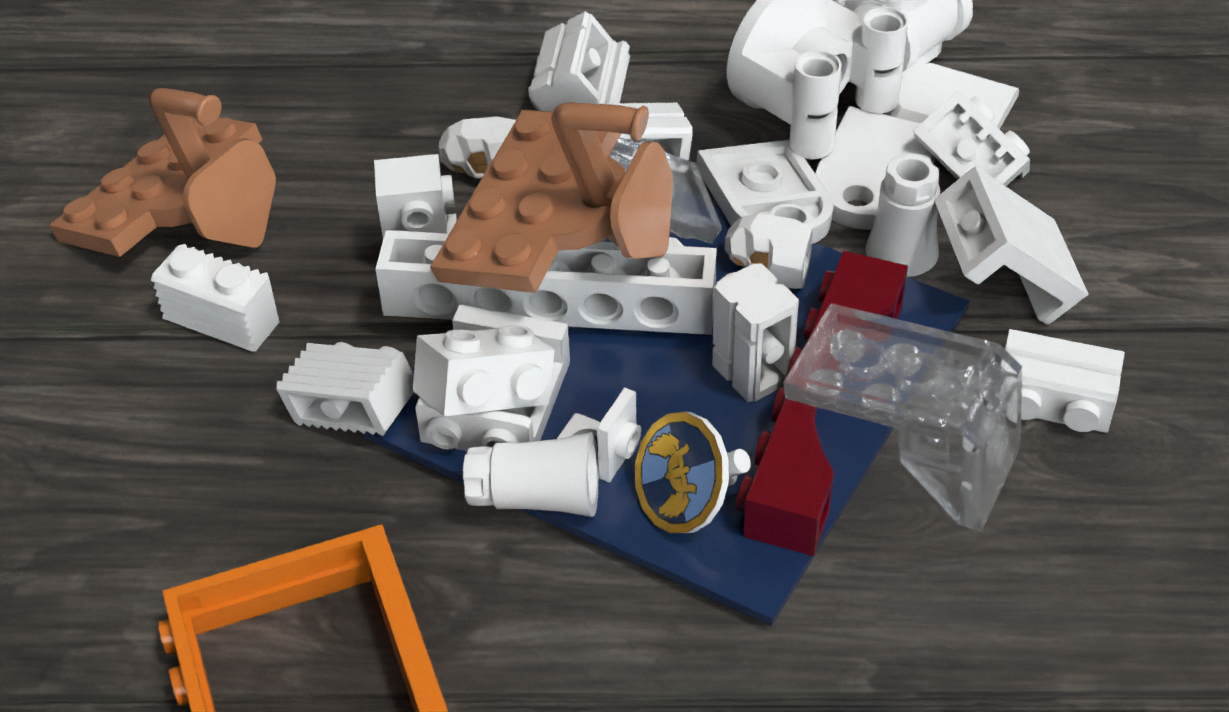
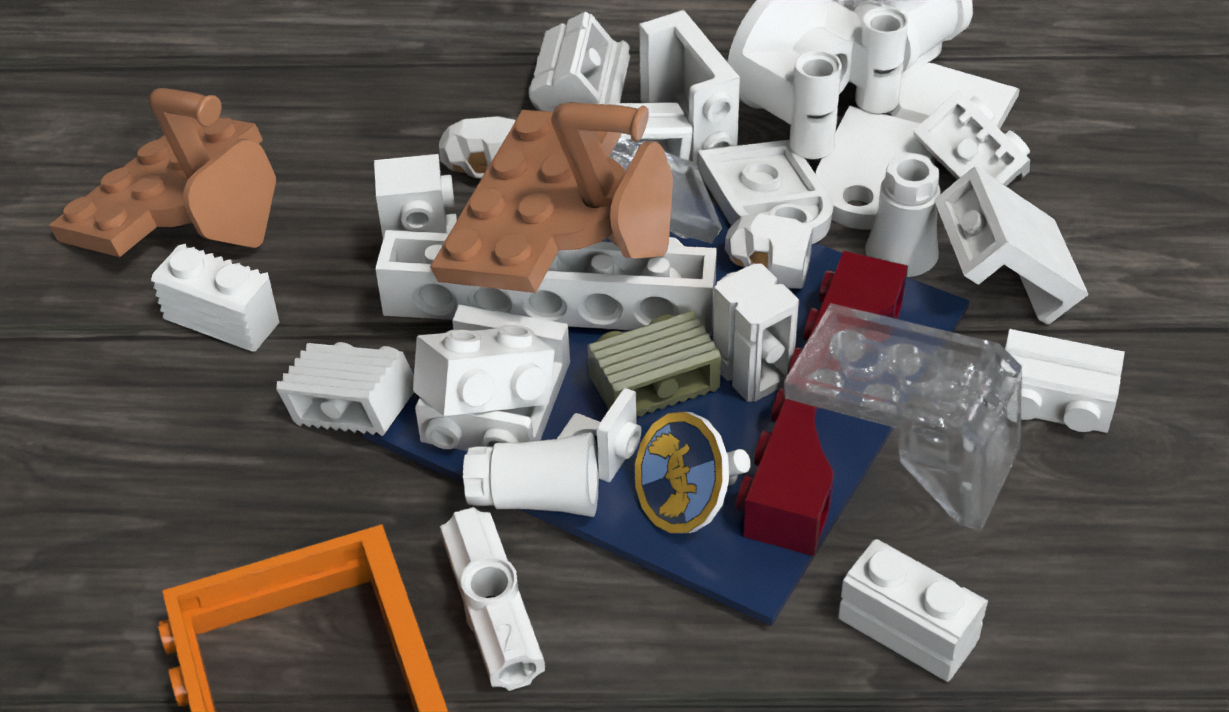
(500, 621): none -> white piece
(658, 361): none -> olive brick
(687, 69): none -> white panel
(912, 609): none -> white brick

